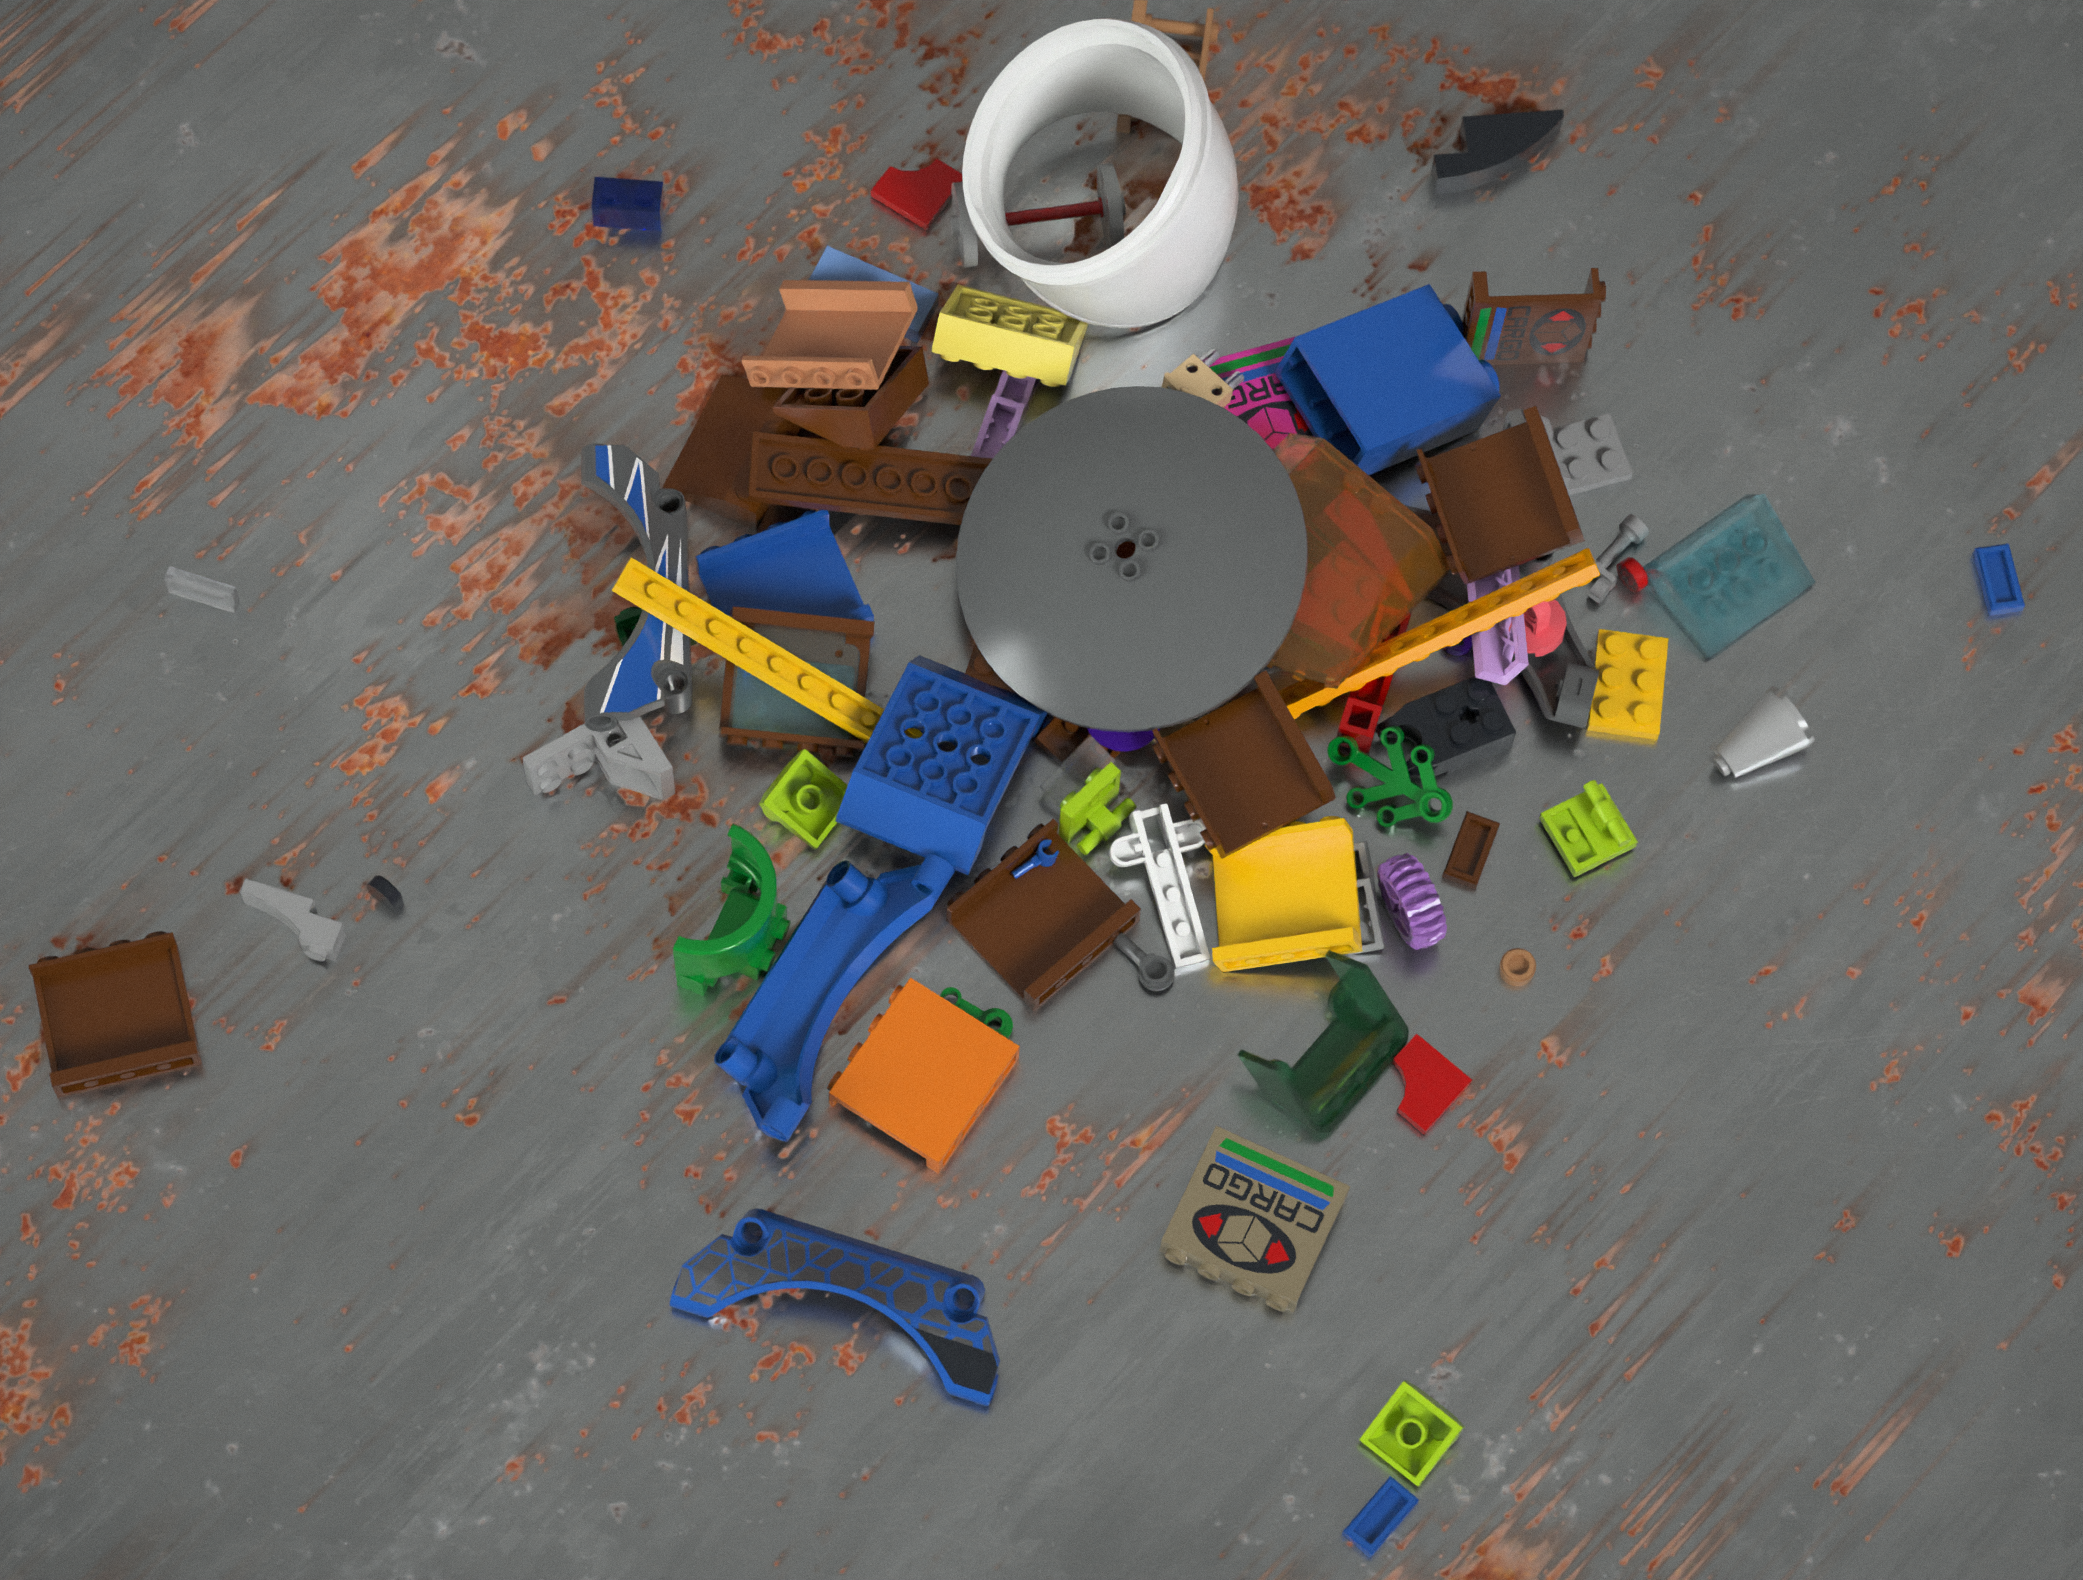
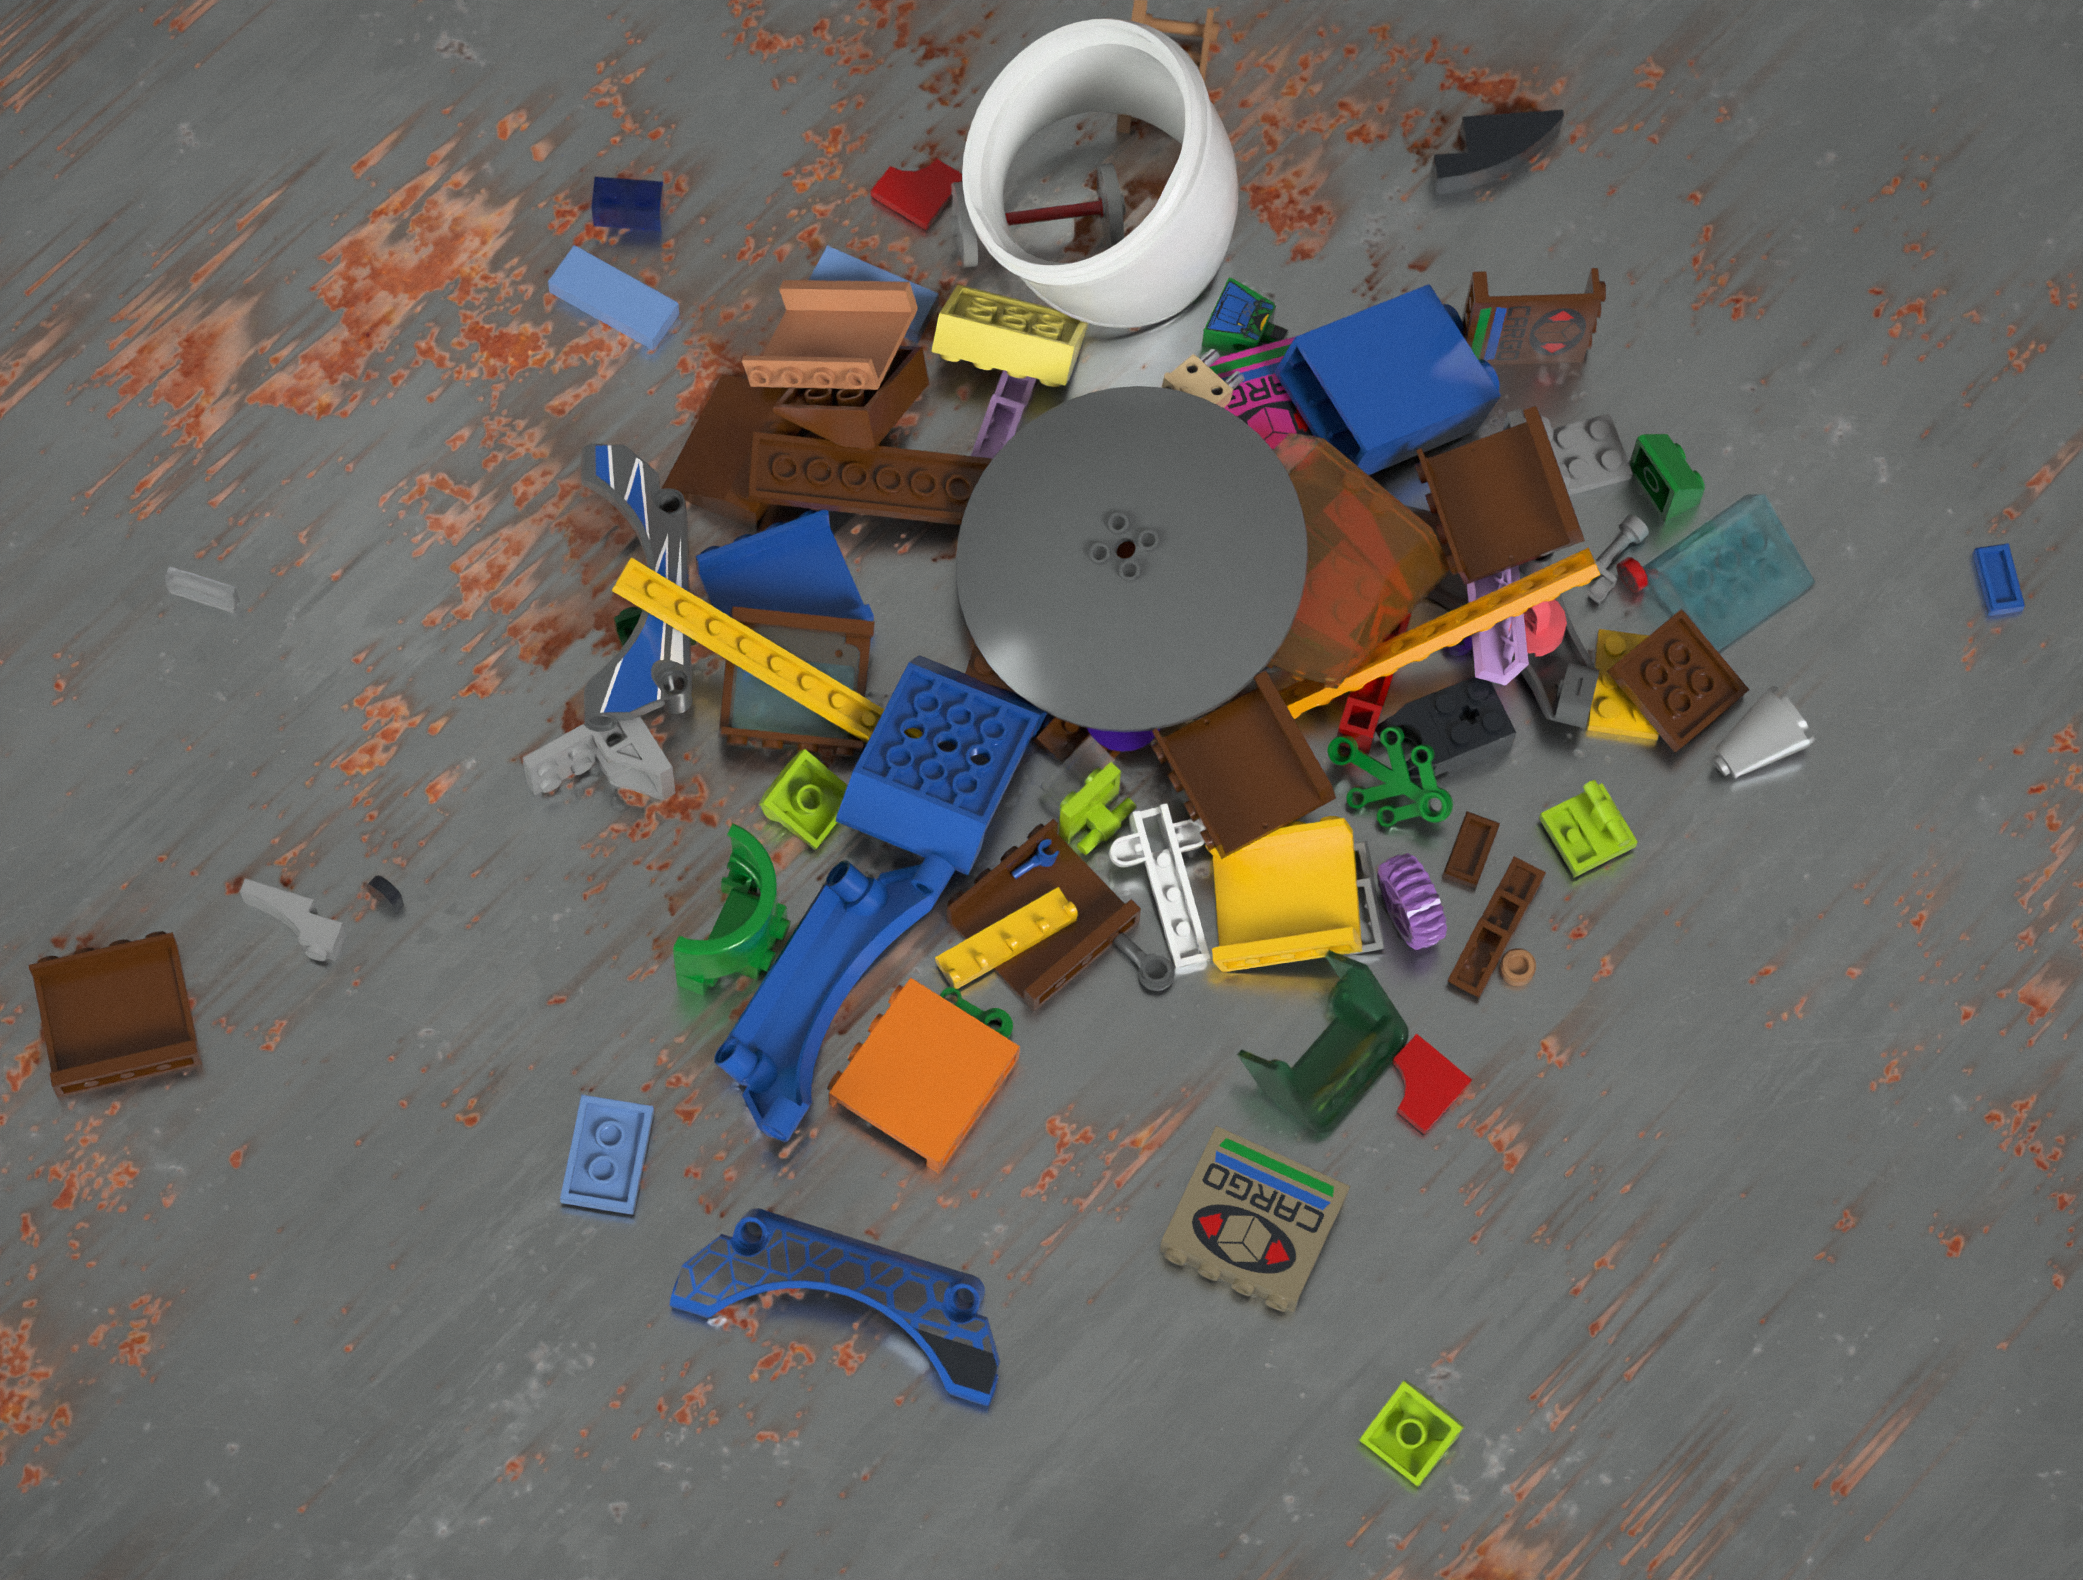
(607, 1154): none -> medium blue plate
(613, 297): none -> medium blue piece
(1006, 938): none -> yellow hinge
(1241, 320): none -> torso
(1380, 1517): blue tile -> none
(1496, 927): none -> reddish brown slope
(1665, 475): none -> green slope
(1678, 680): none -> reddish brown plate

